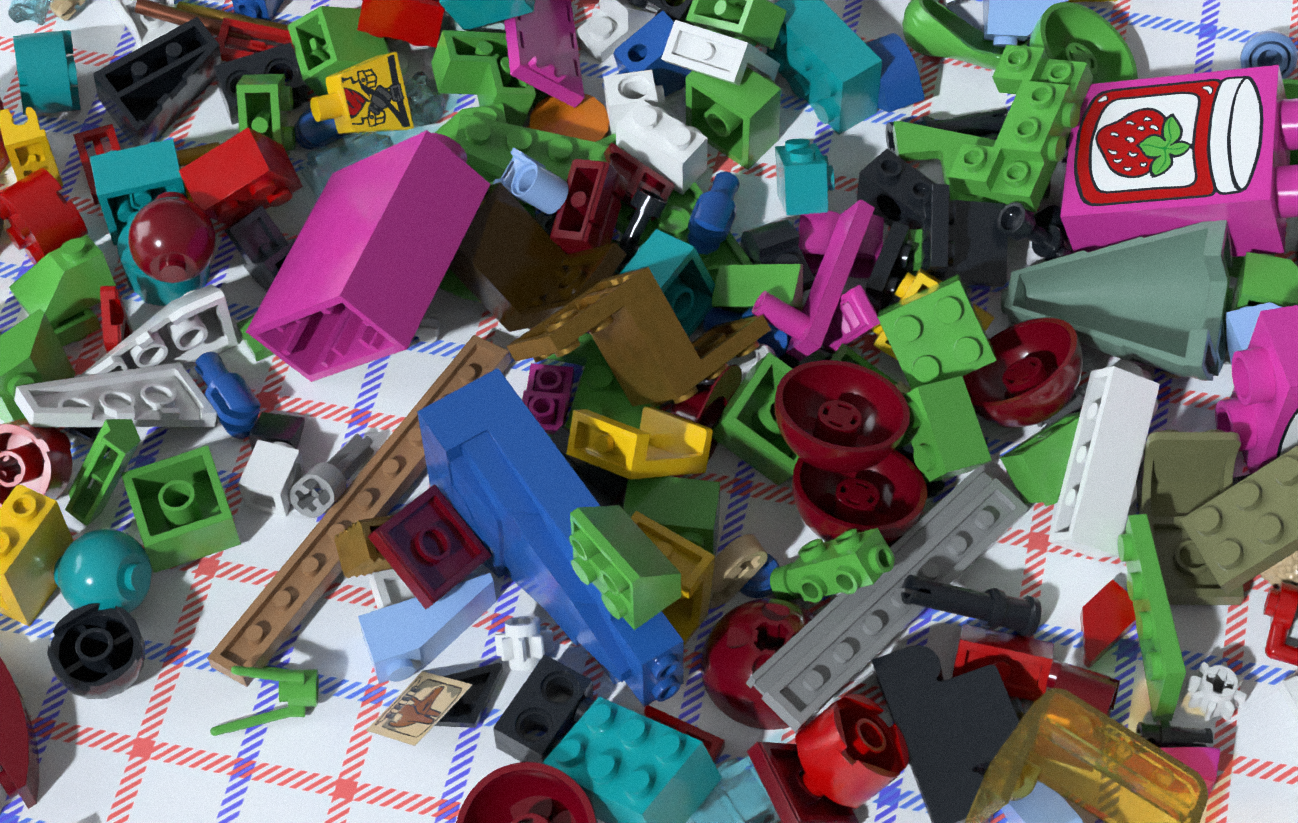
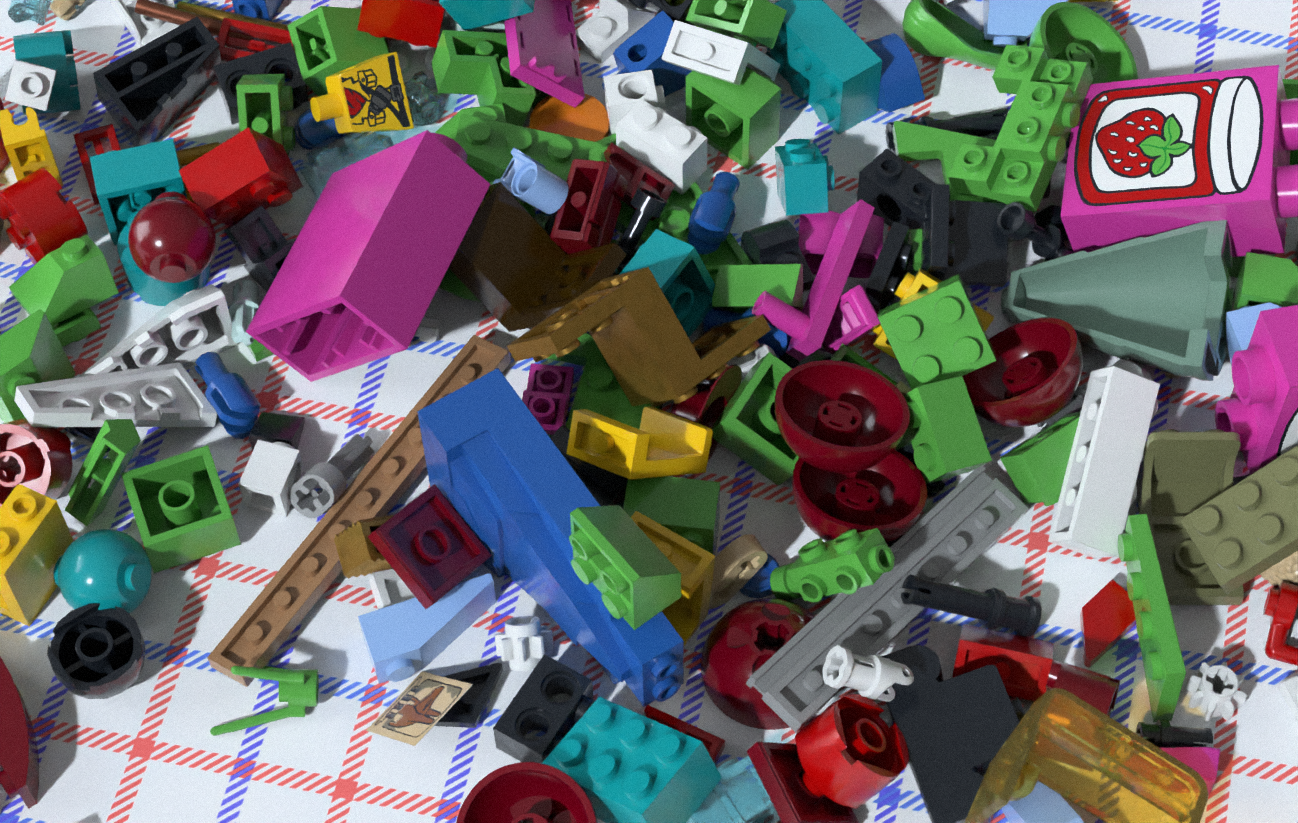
(30, 85): none -> white brick
(114, 317): red tile -> none
(243, 309): none -> light aqua axle
(866, 674): none -> white piece
(1270, 49): medium blue brick -> none

